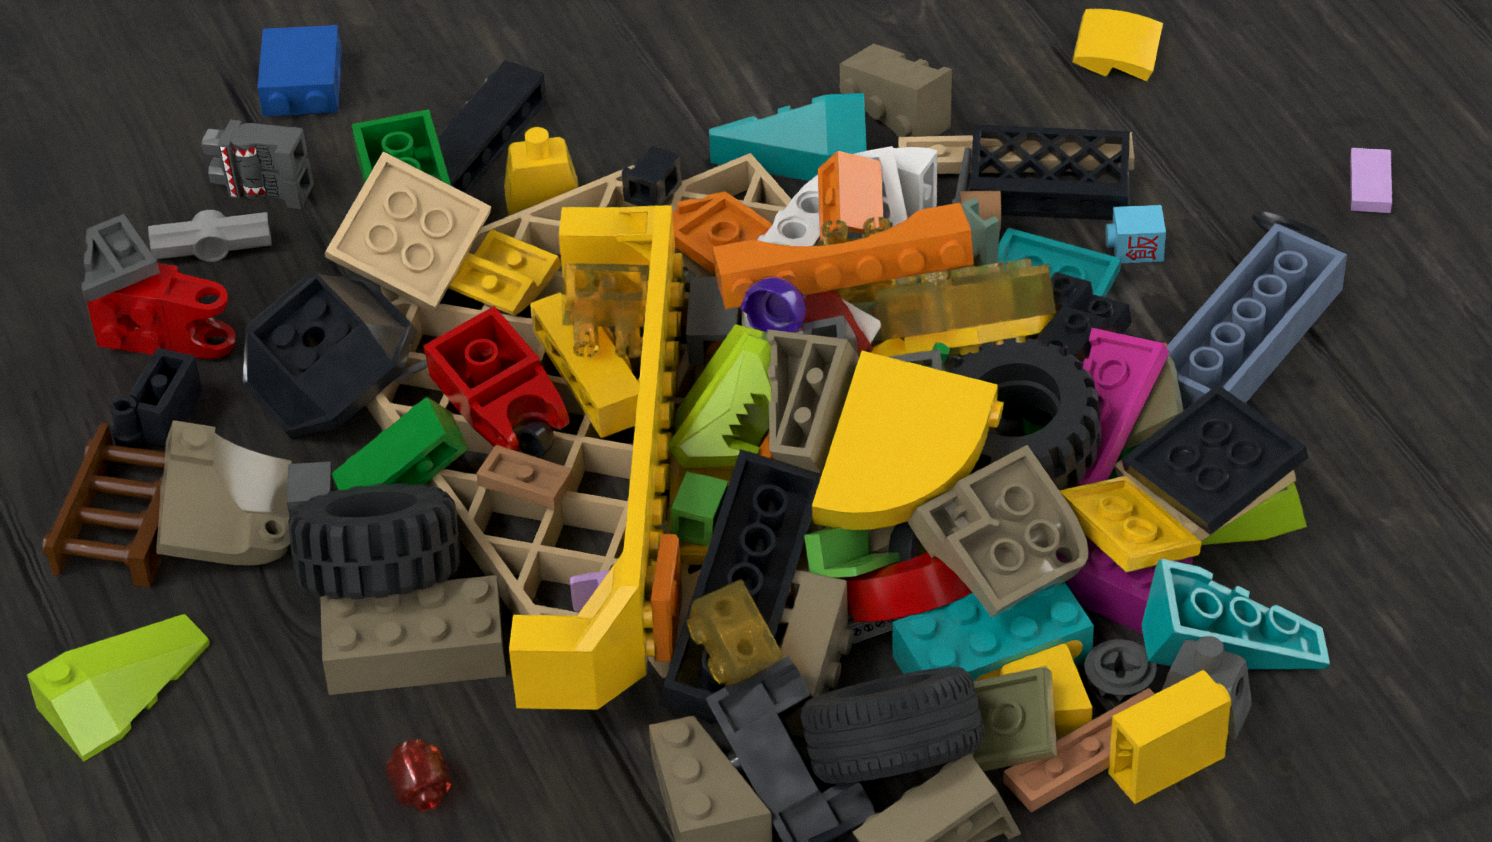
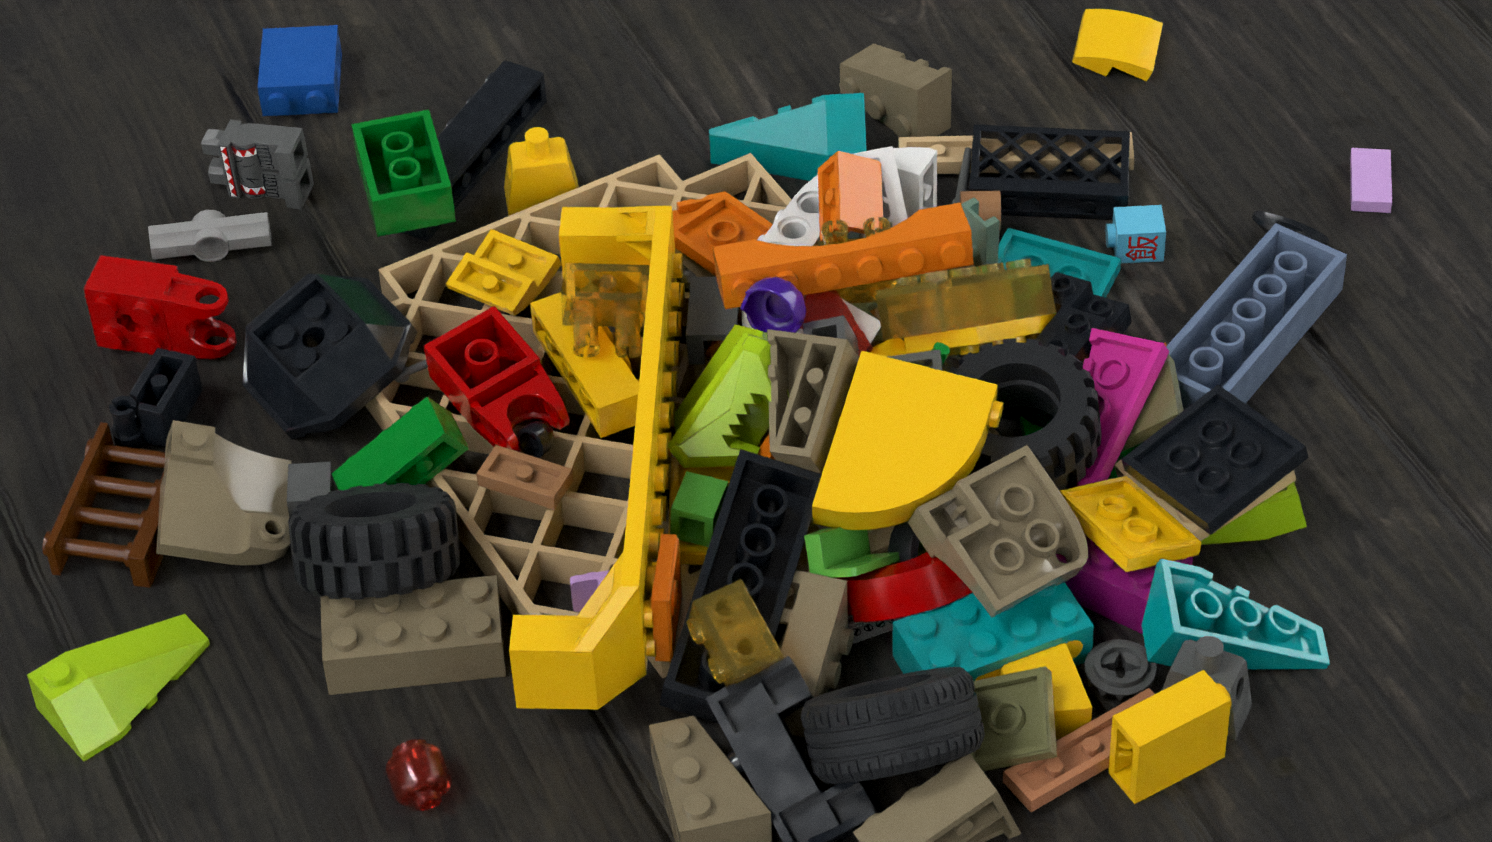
(115, 258): dark grey wing -> none
(408, 232): tan plate -> none
(652, 178): black brick -> none

